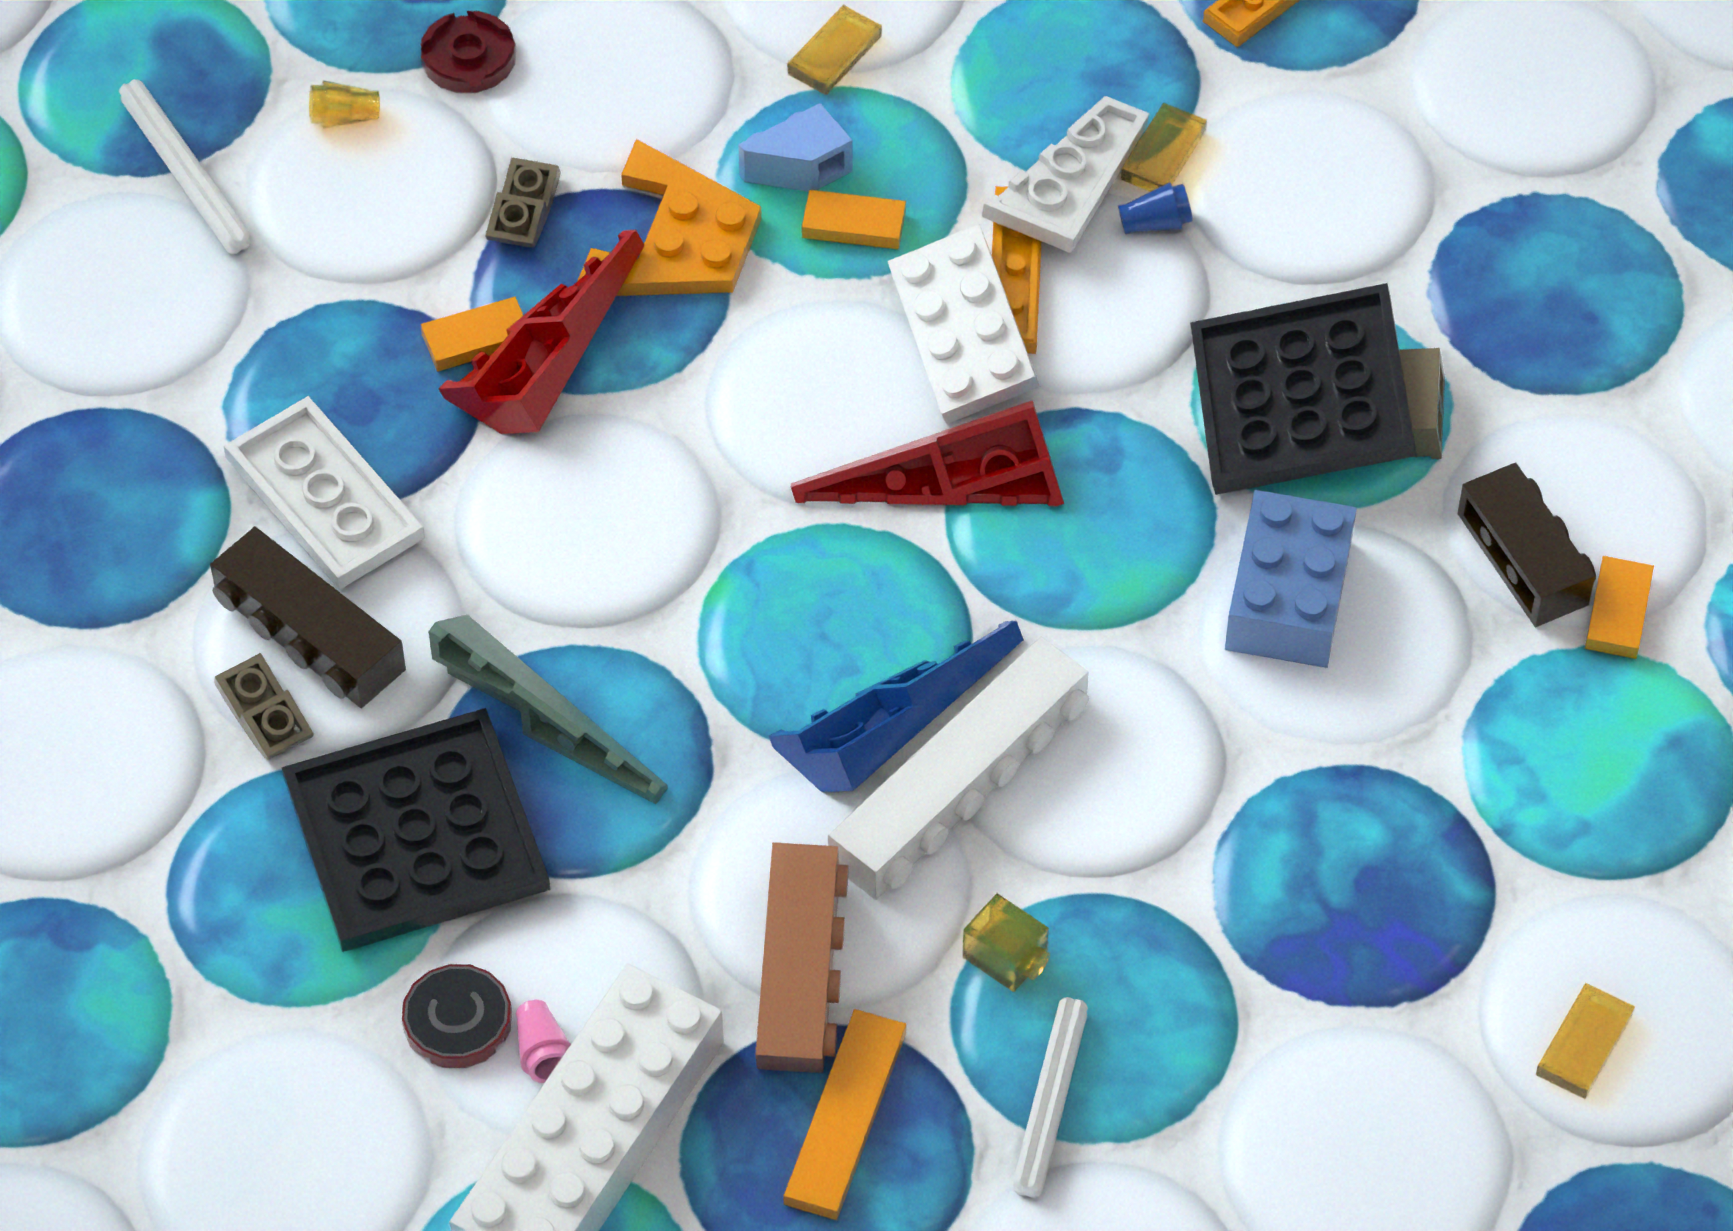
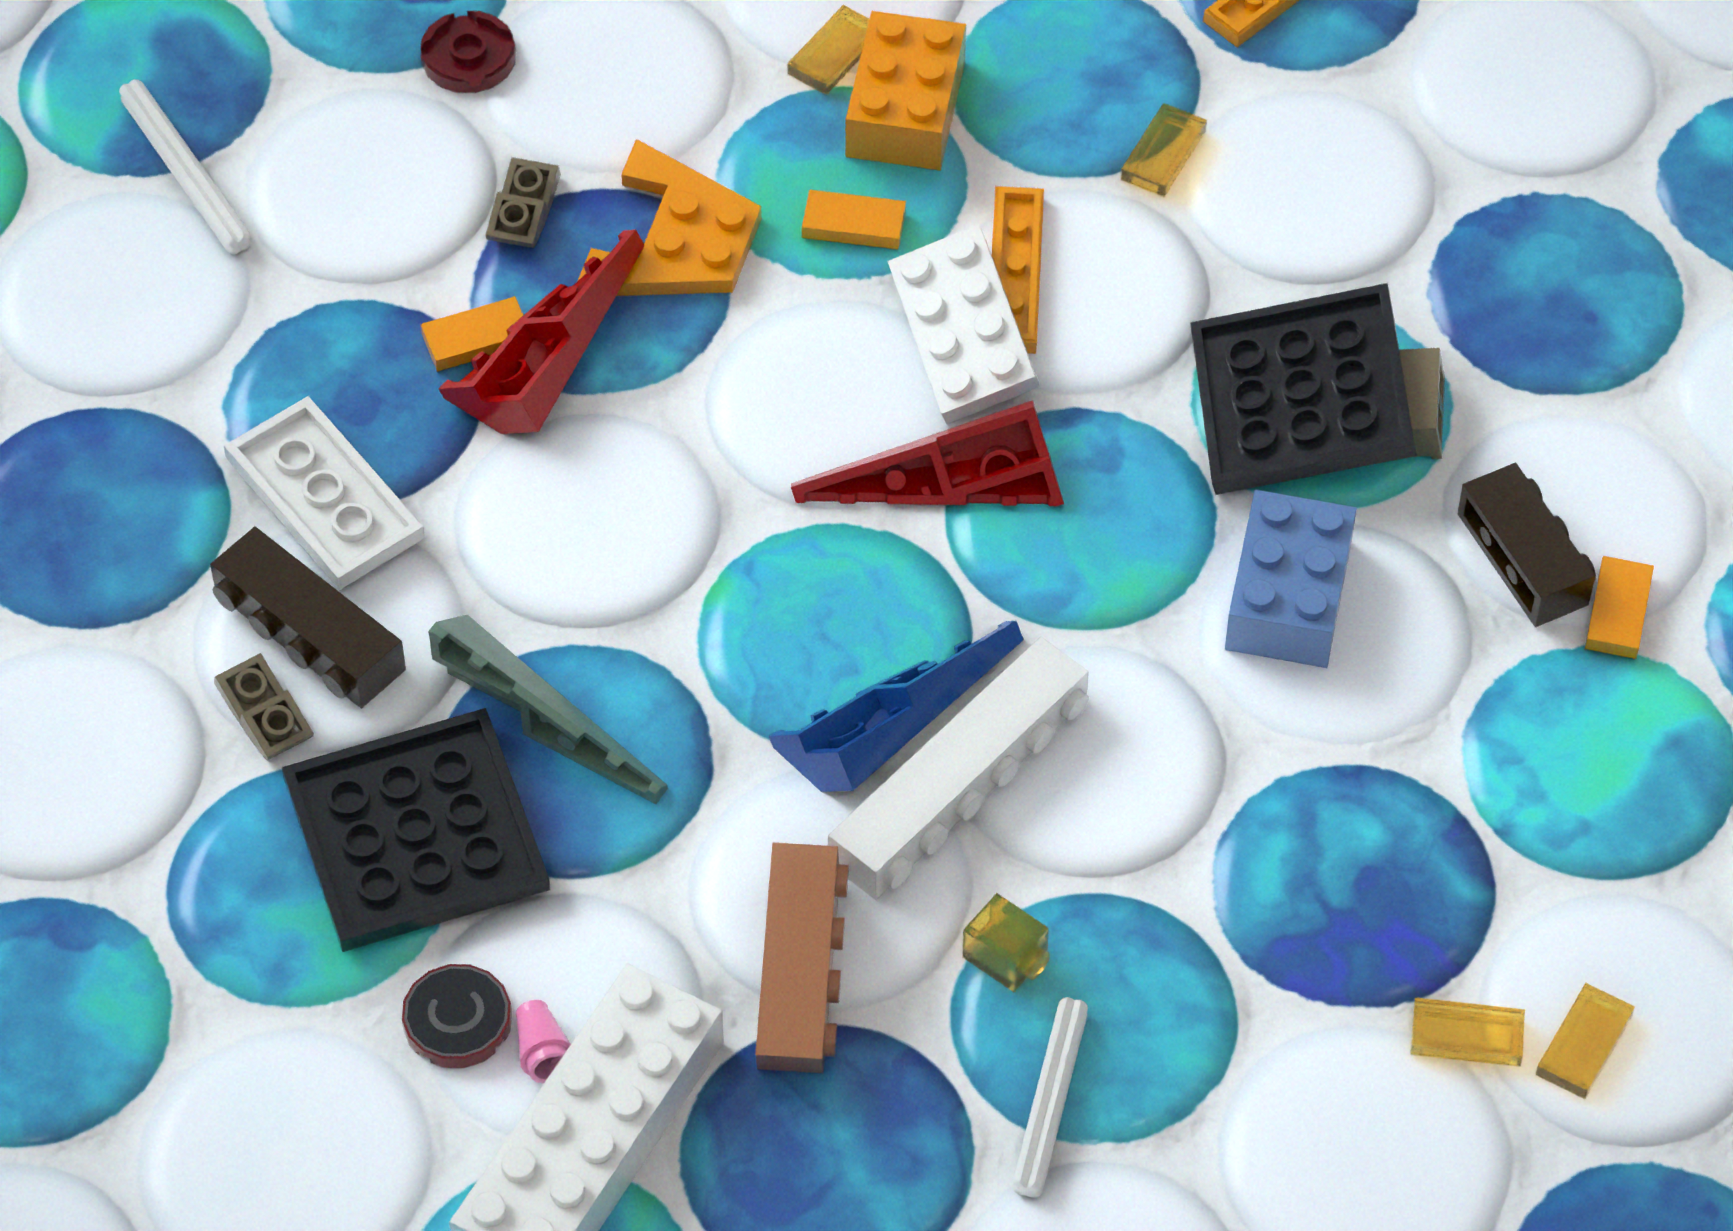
(342, 104): clear yellow cone -> none
(798, 152): light blue slope -> none
(845, 1114): light orange tile -> none
(905, 90): none -> light orange brick
(1070, 178): white wing -> none
(1157, 210): blue cone -> none
(1467, 1031): none -> clear yellow tile

